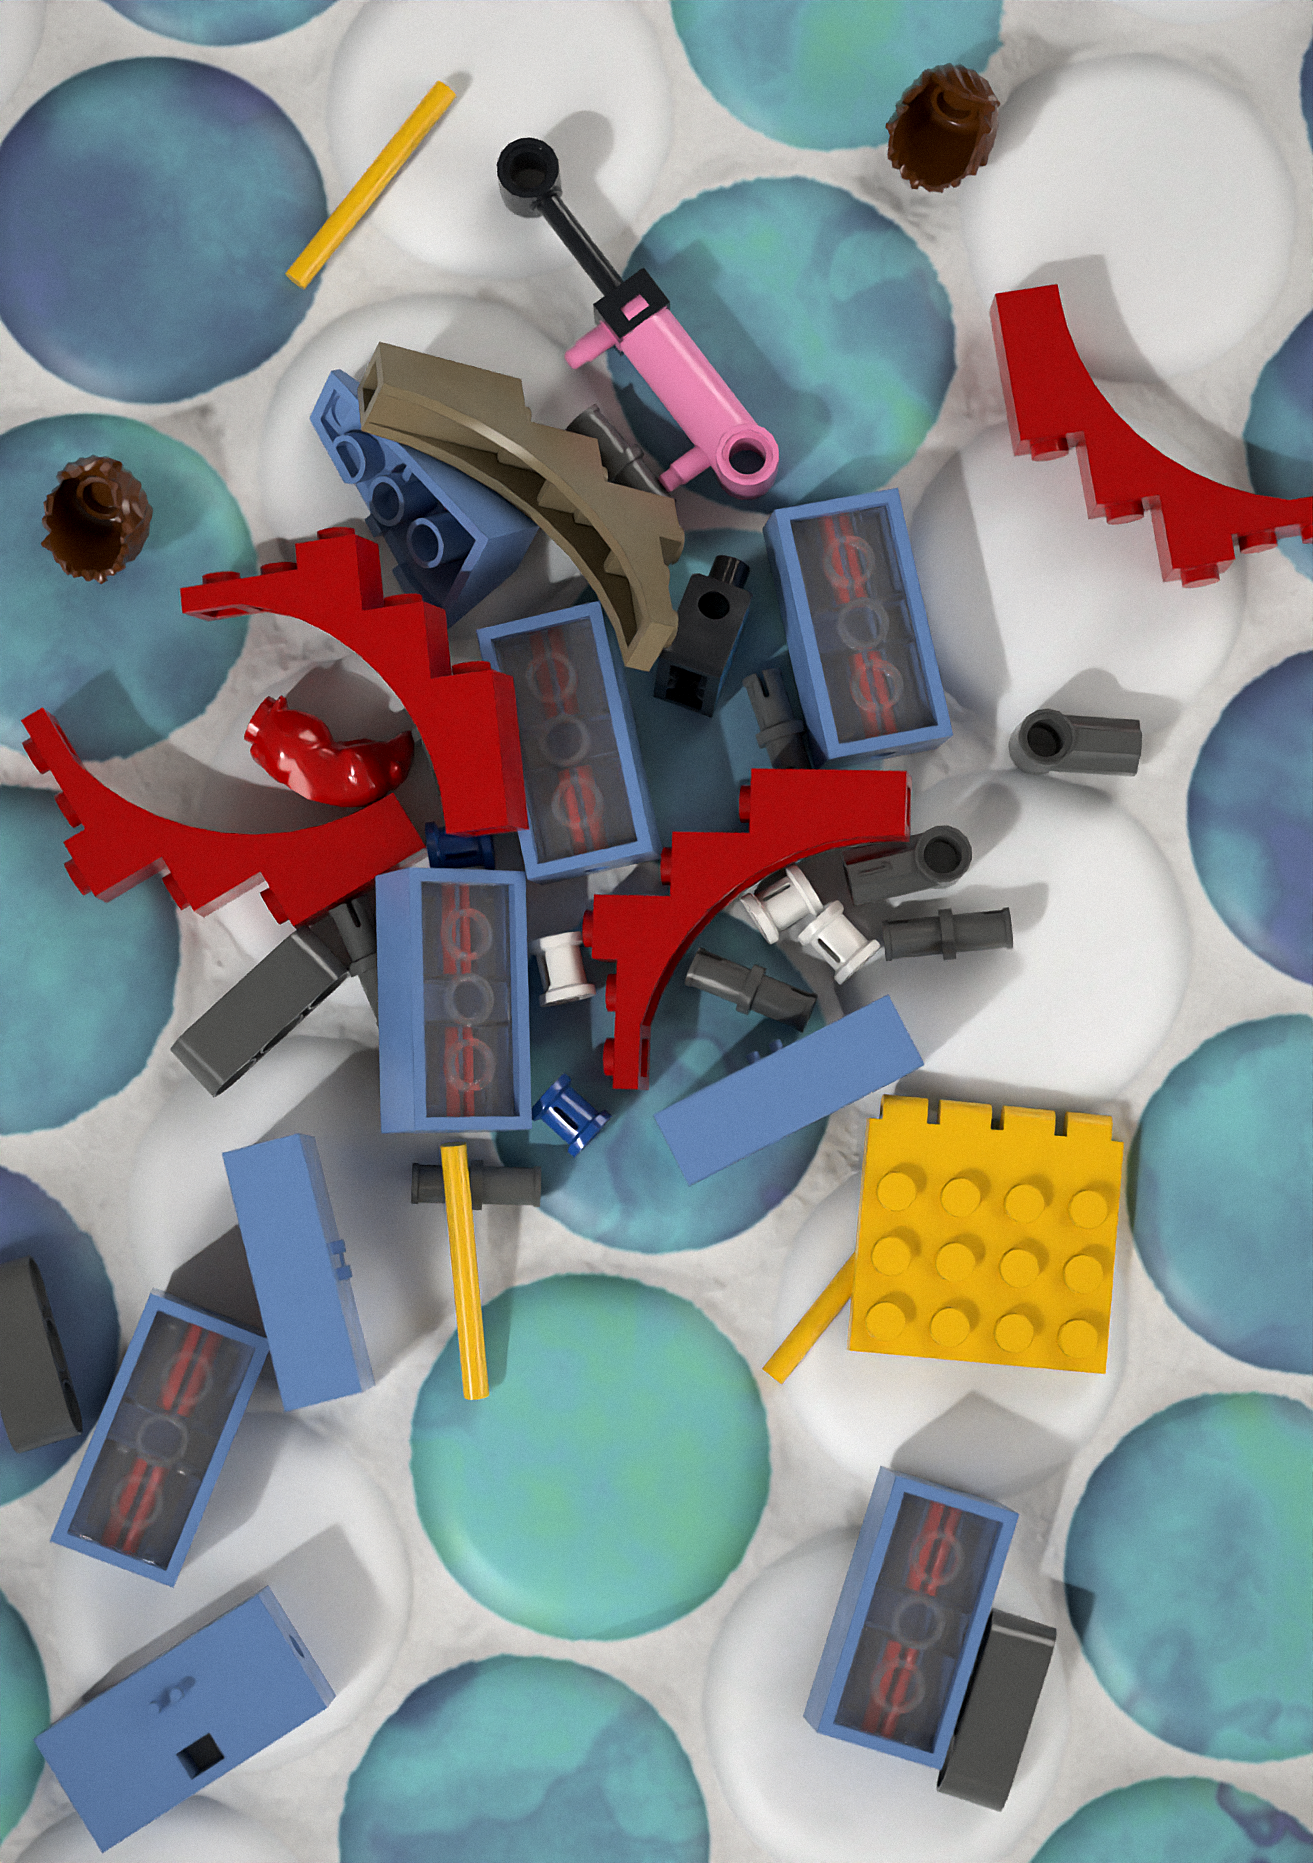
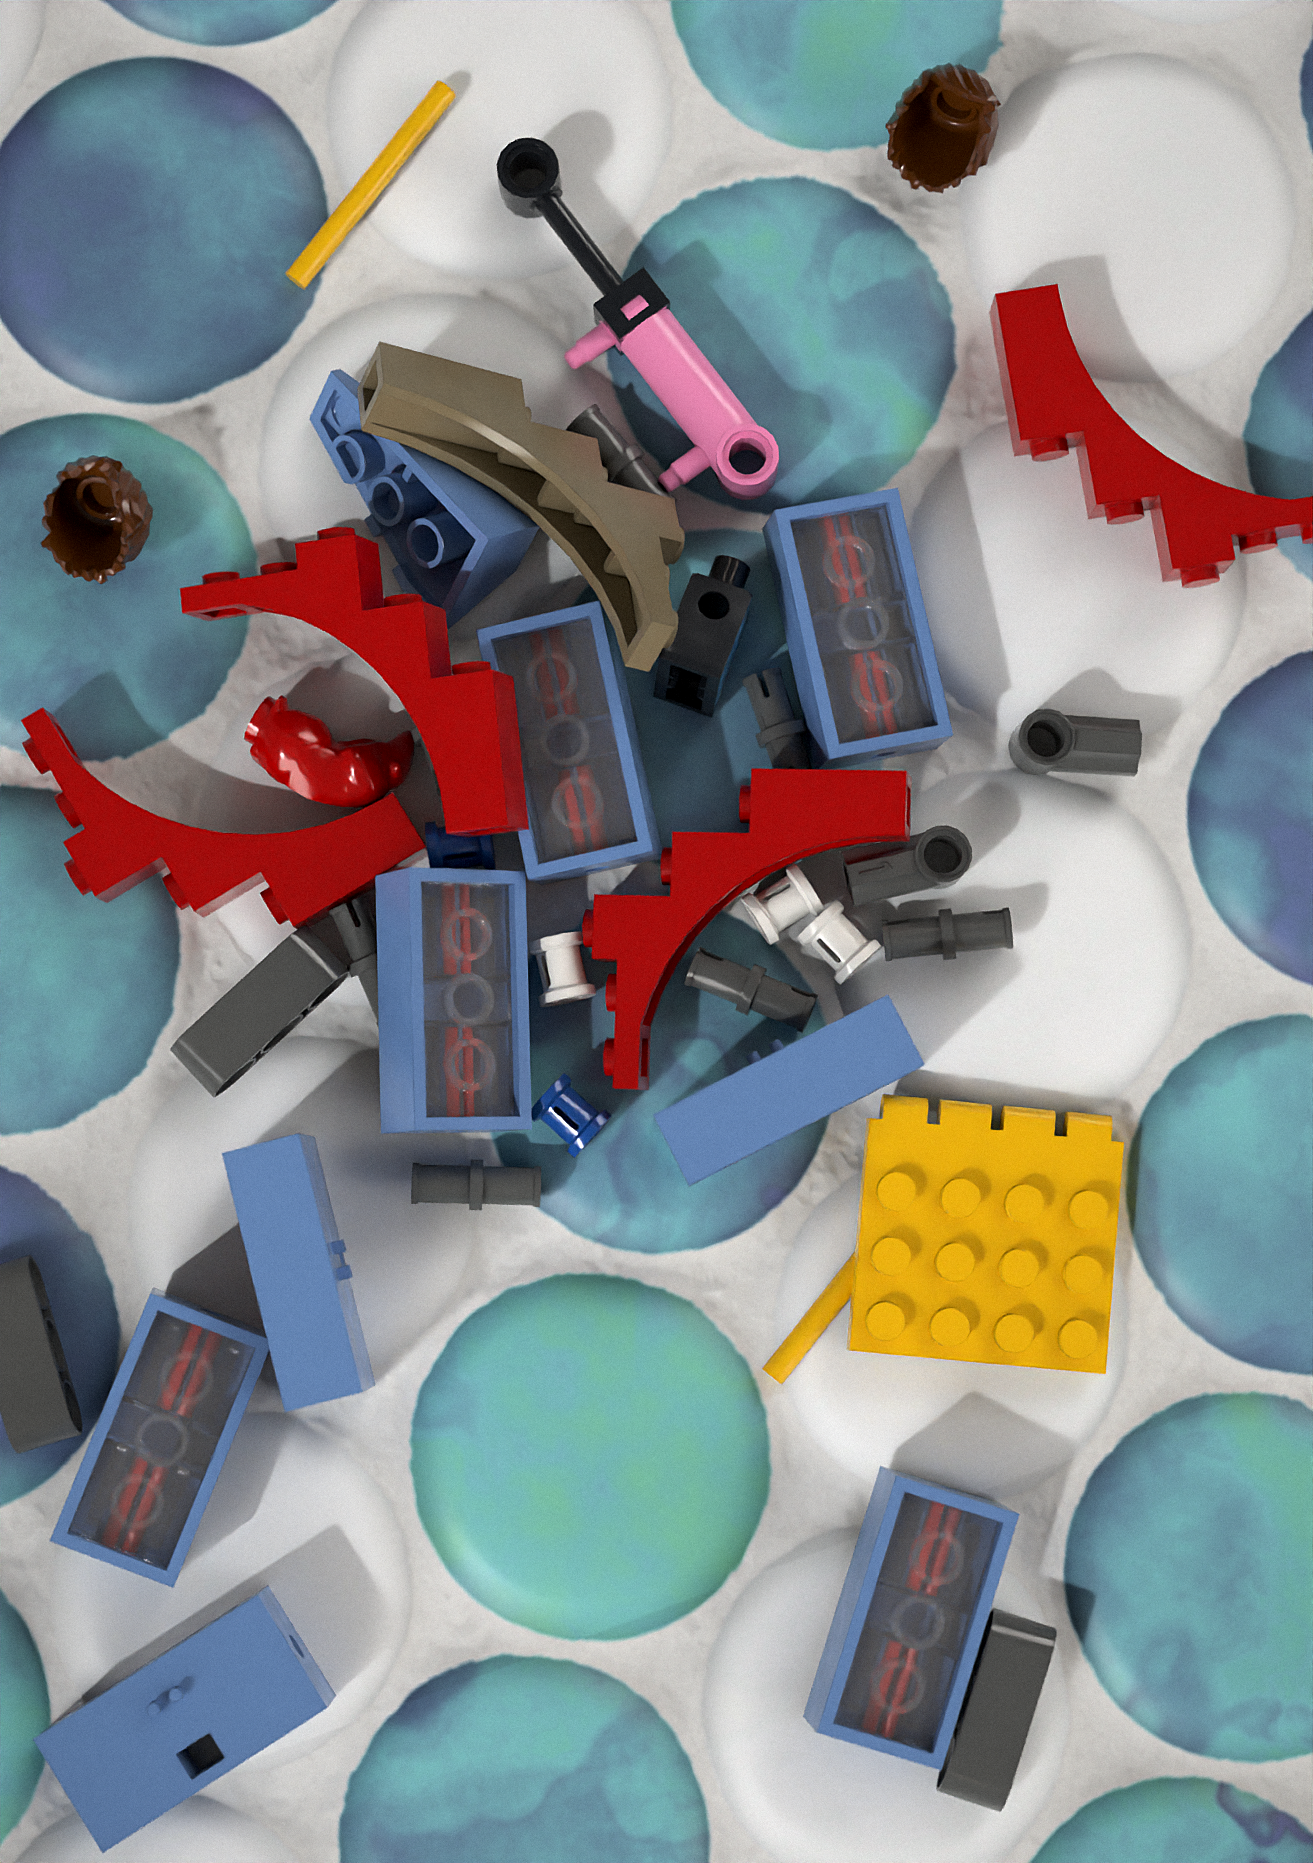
(464, 1270): yellow bar -> none

